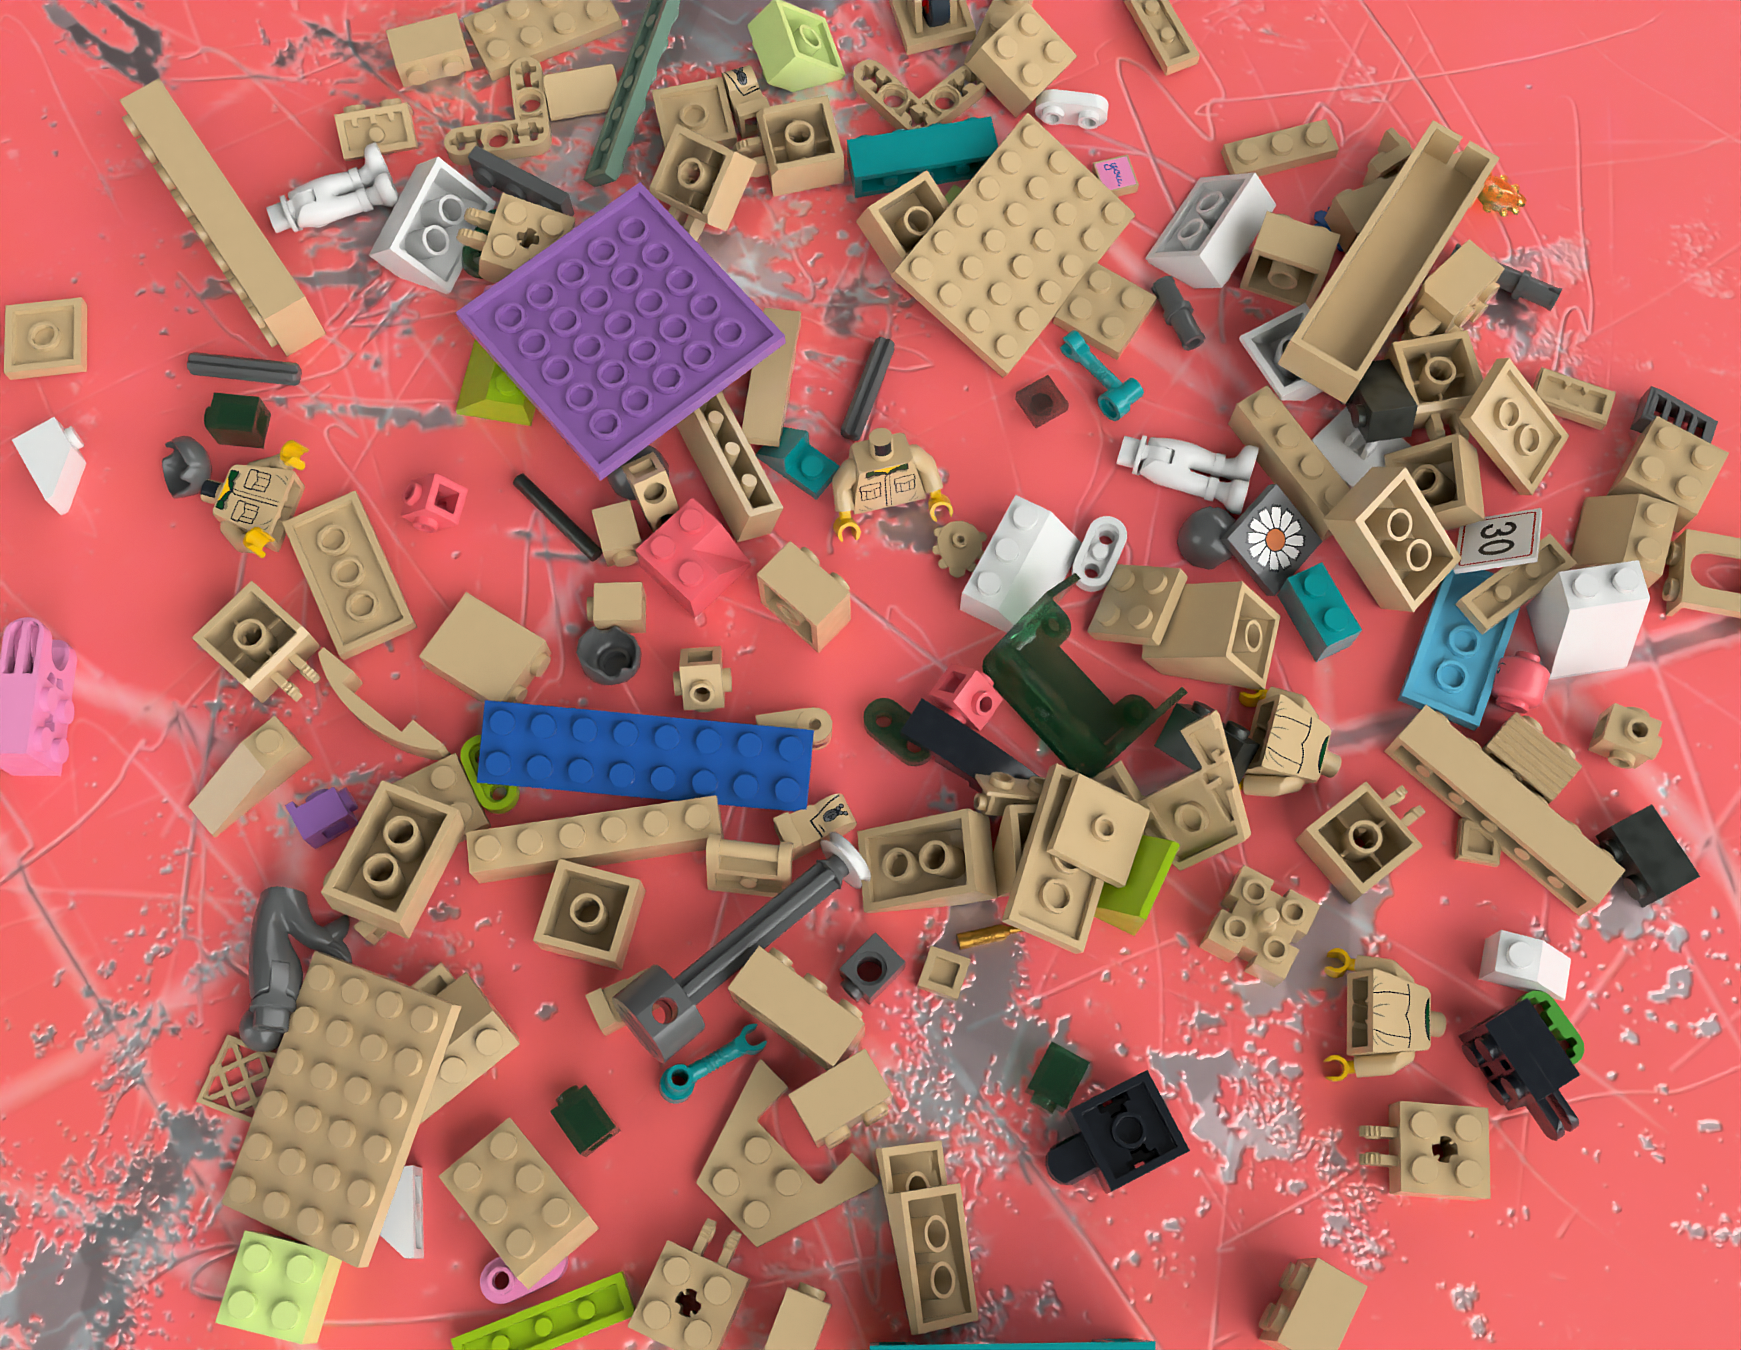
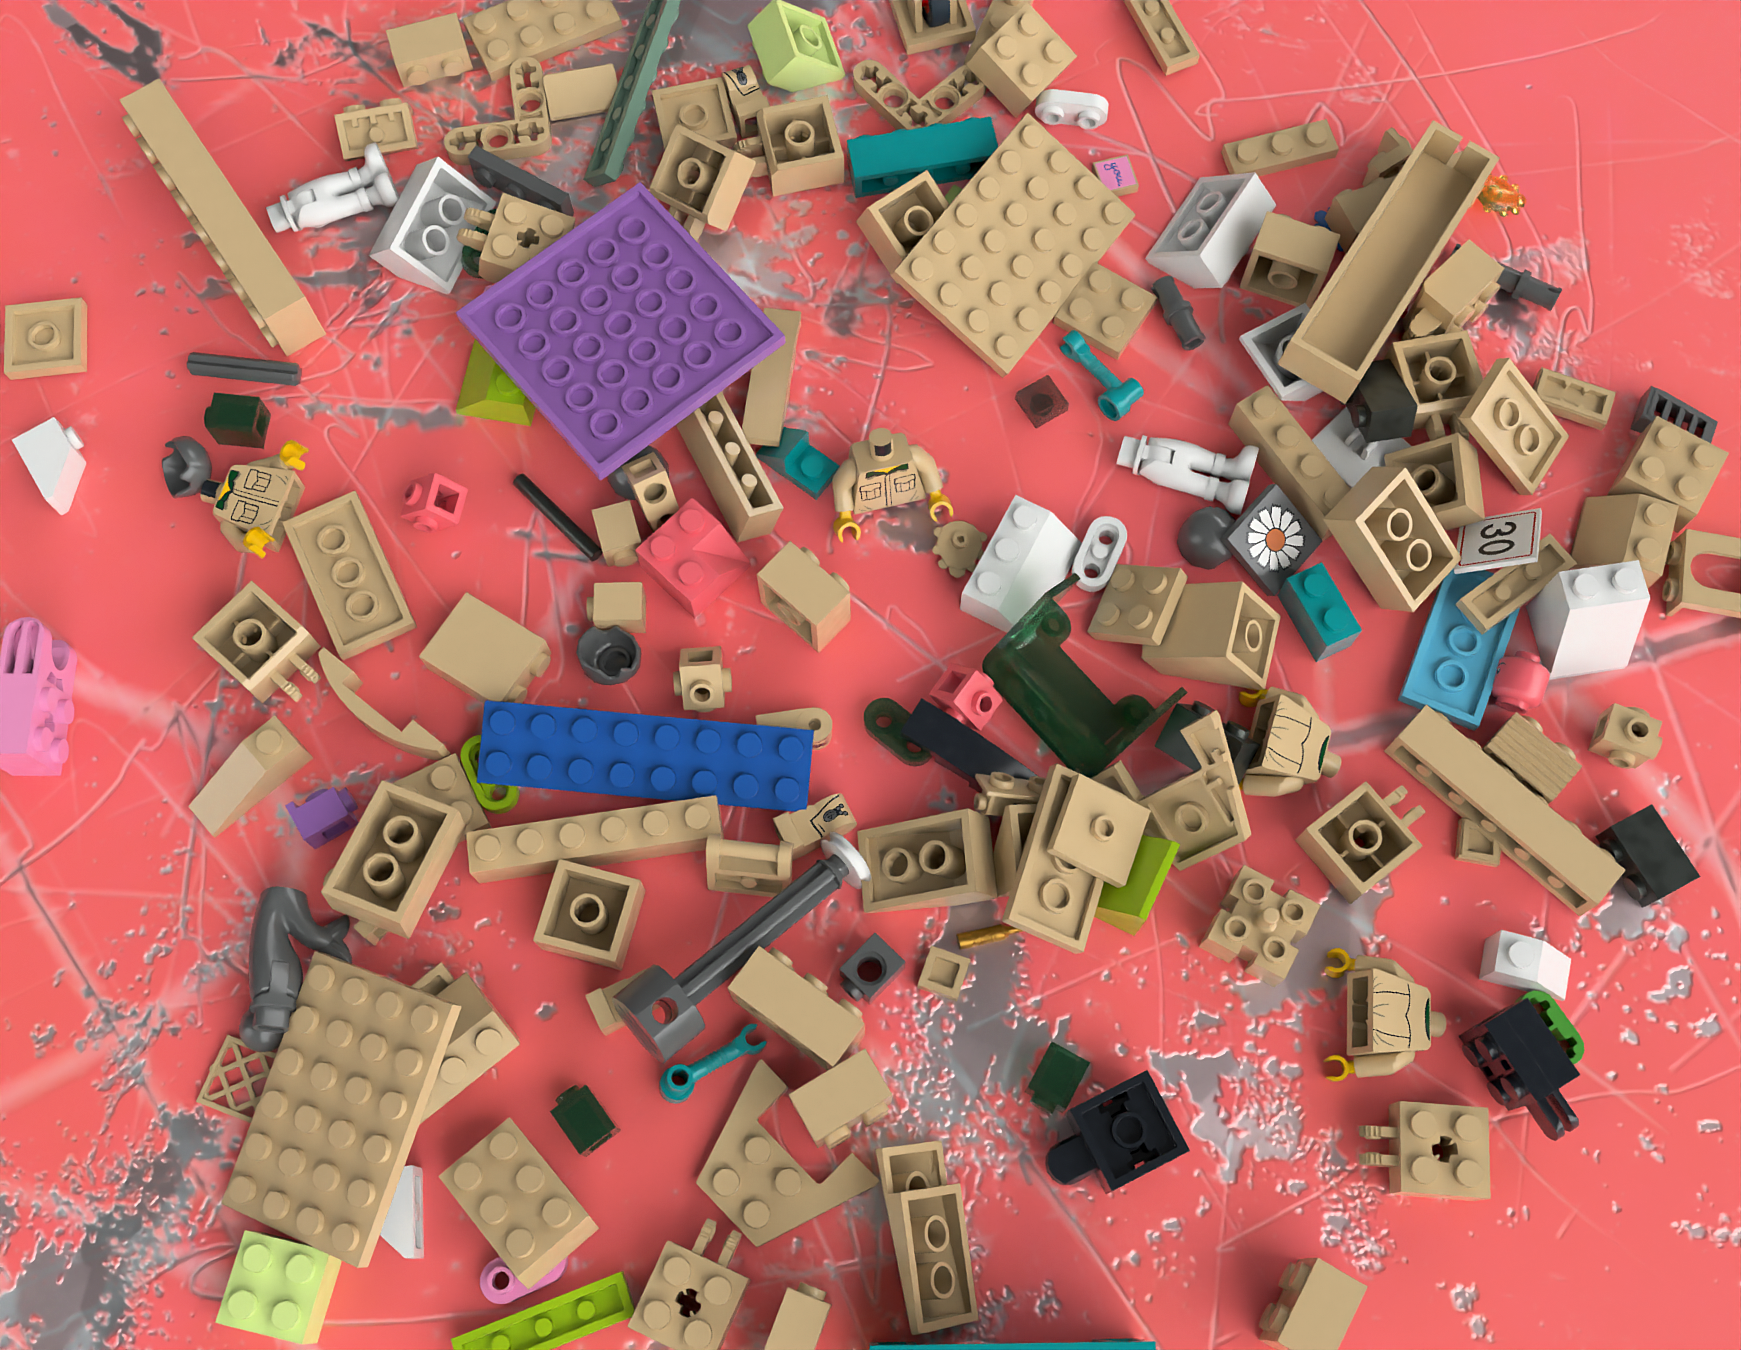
(867, 389): dark grey axle -> none

